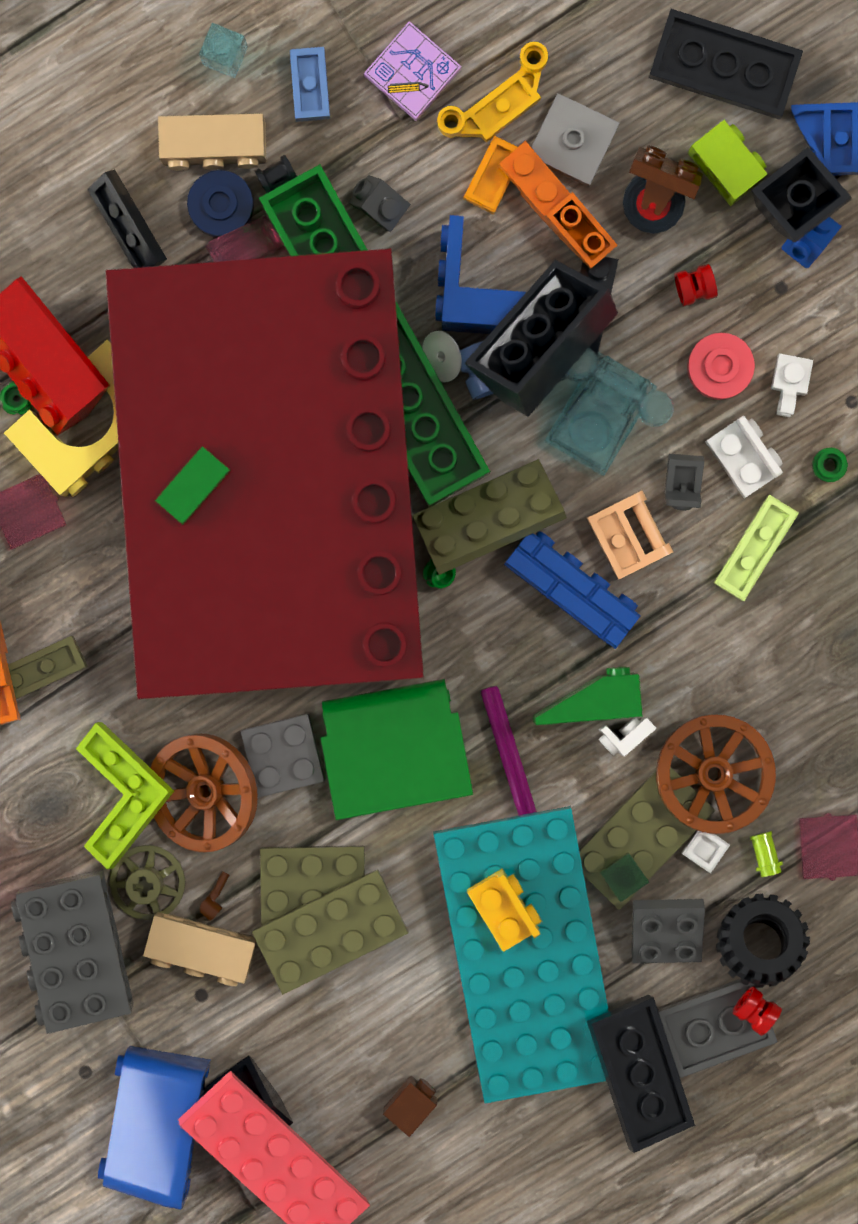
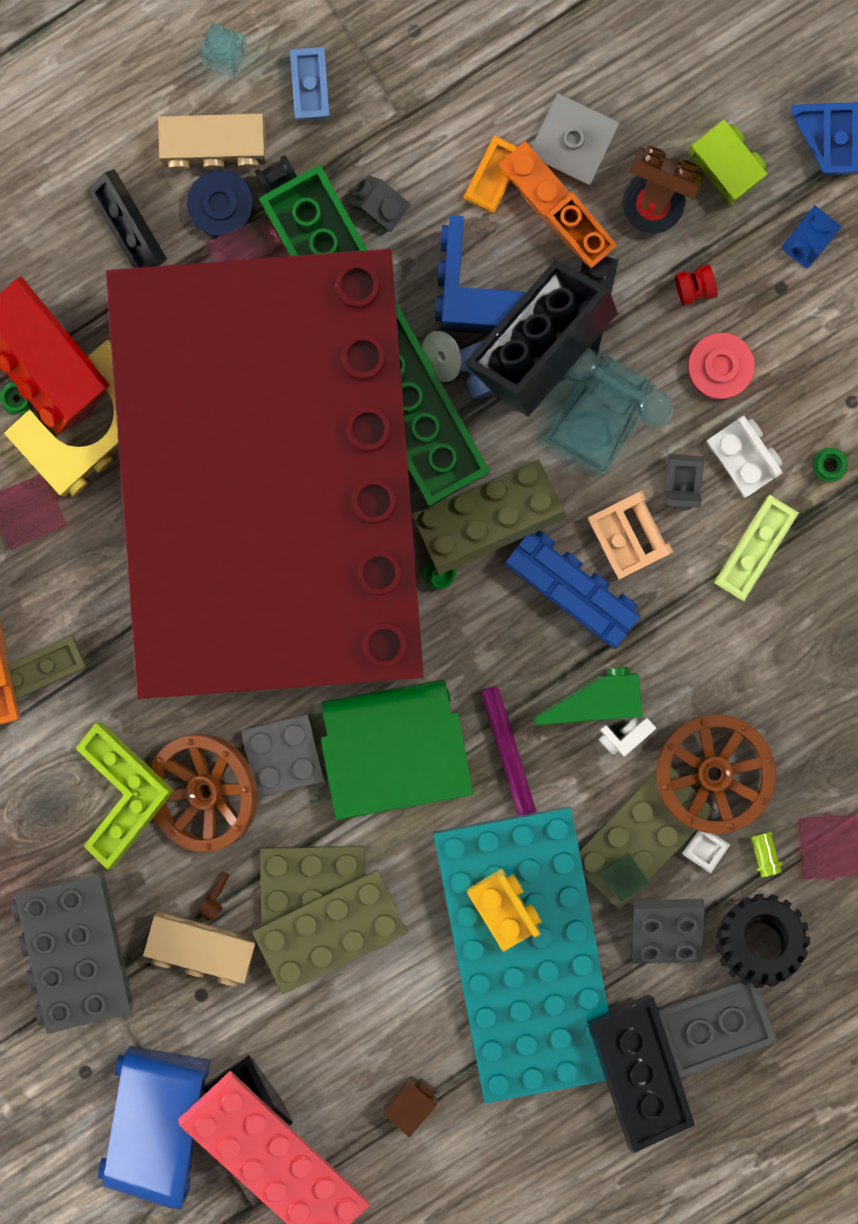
(146, 882): olive wheel -> none
(192, 485): green tile -> none
(412, 71): lavender tile -> none
(502, 104): yellow plate -> none
(725, 64): black plate -> none
(757, 1011): red wheel -> none
(791, 378): white plate -> none
(800, 196): black slope -> none

